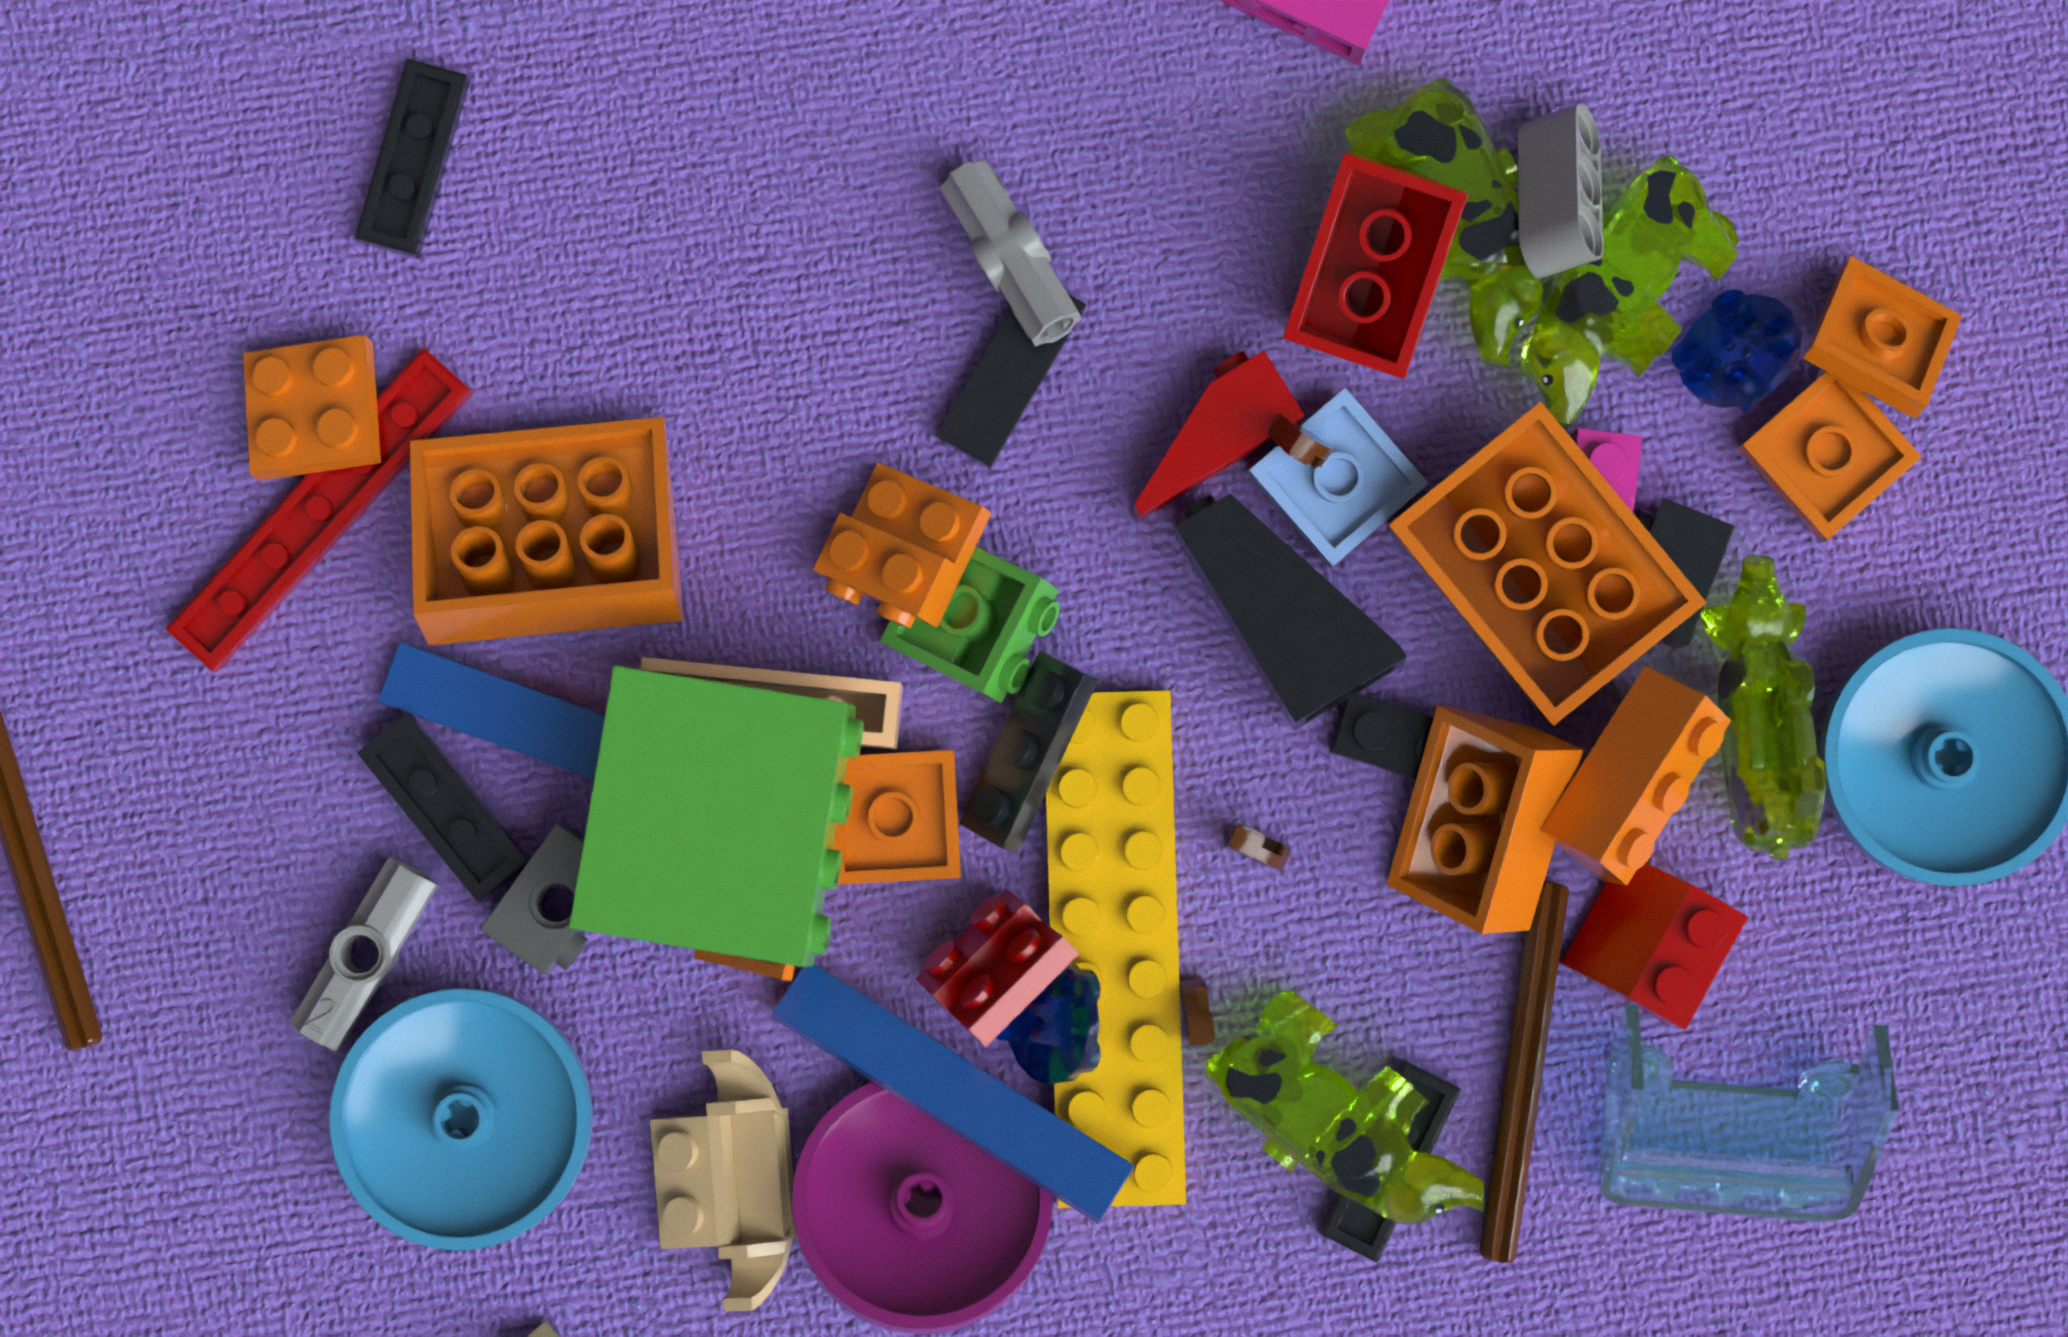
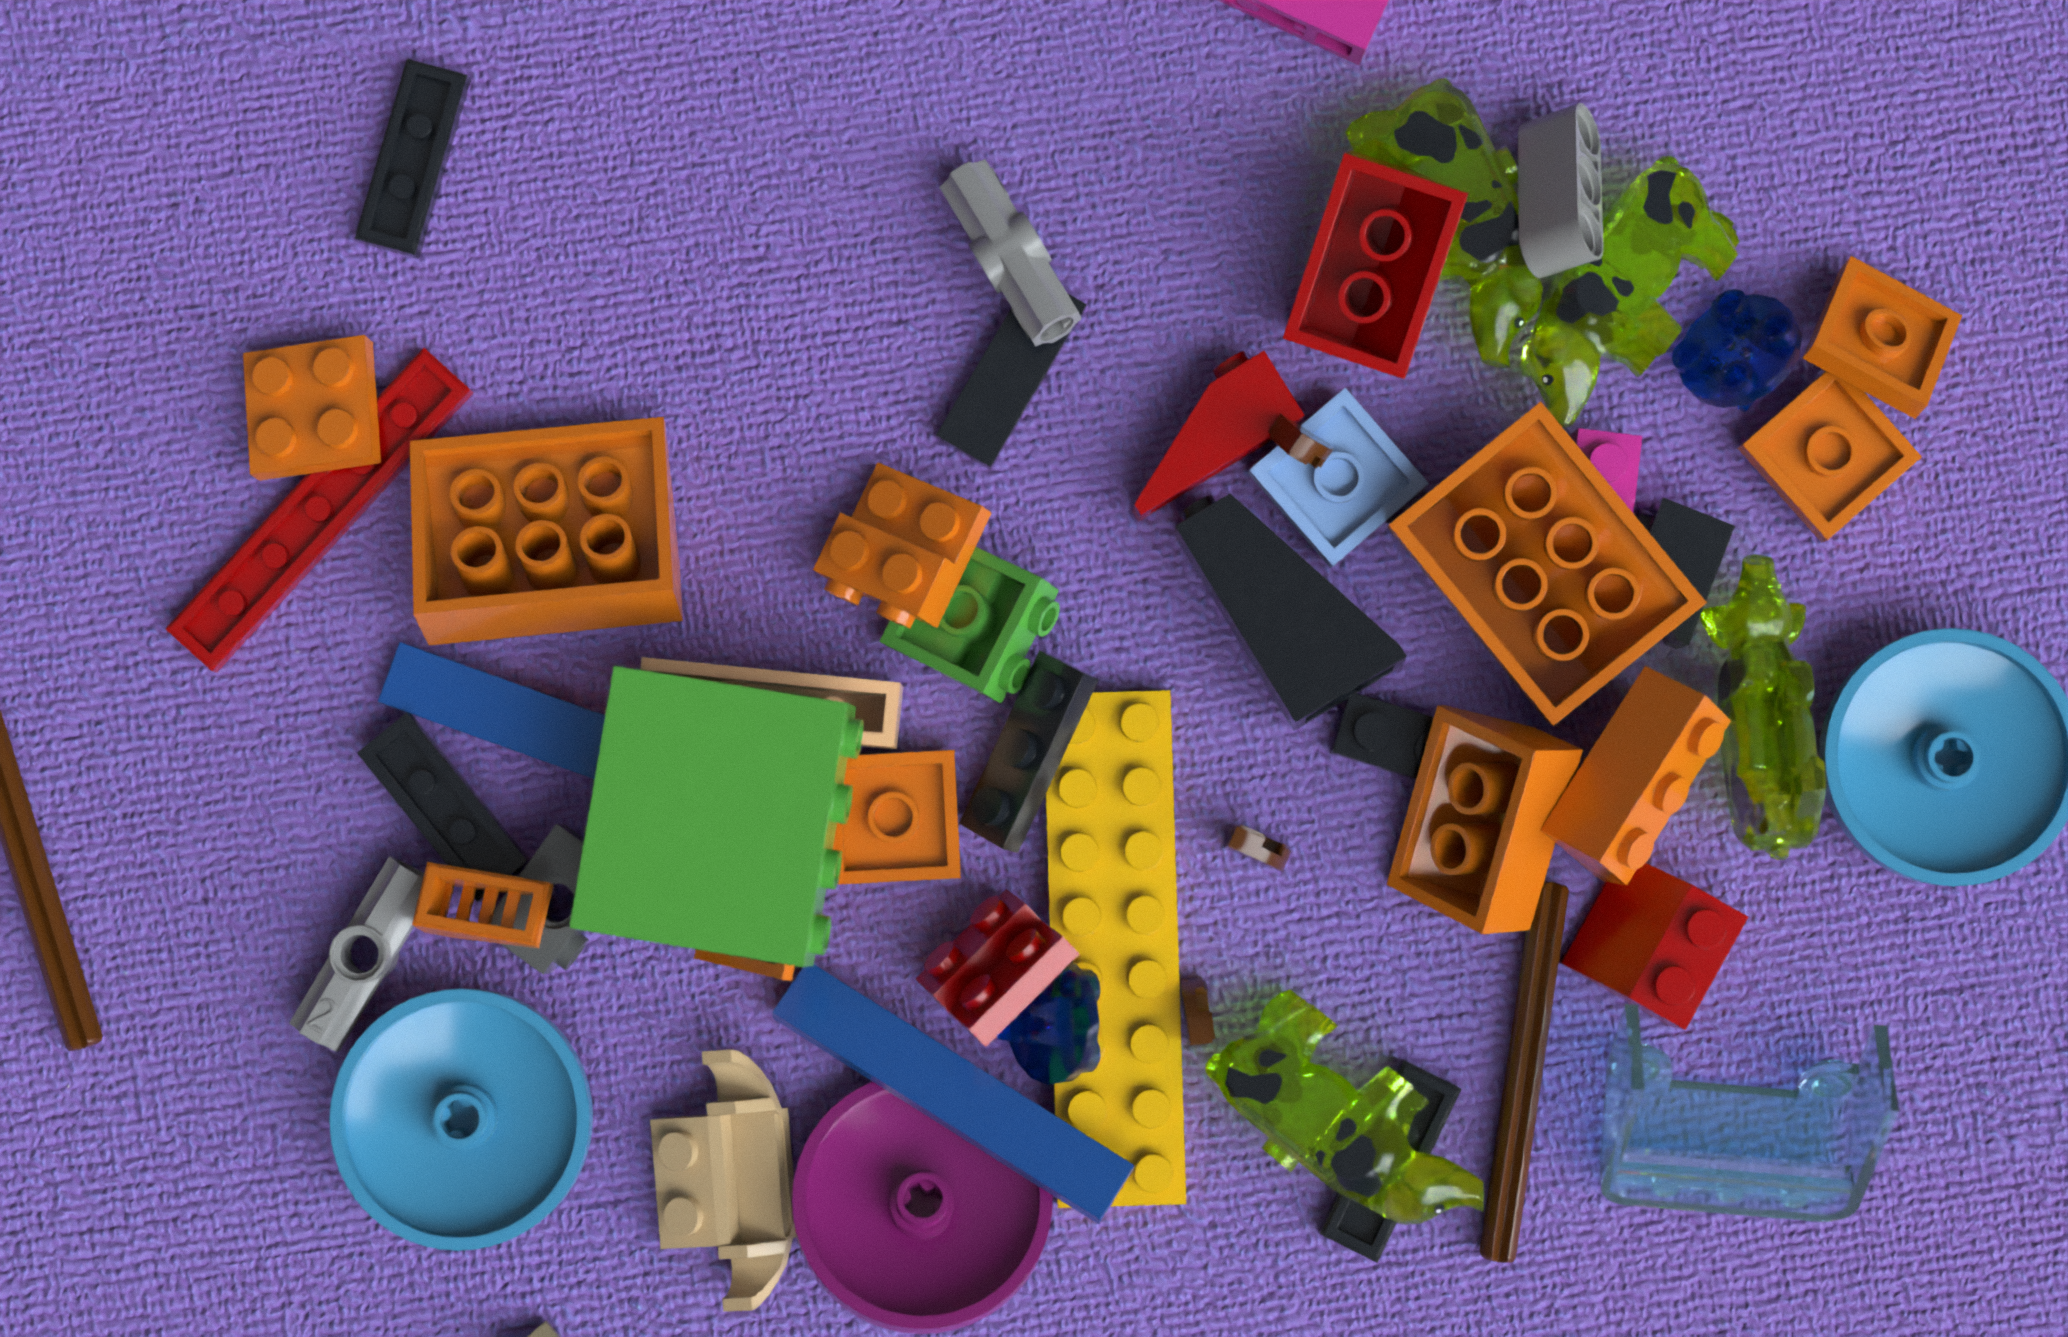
(437, 894): none -> orange slope

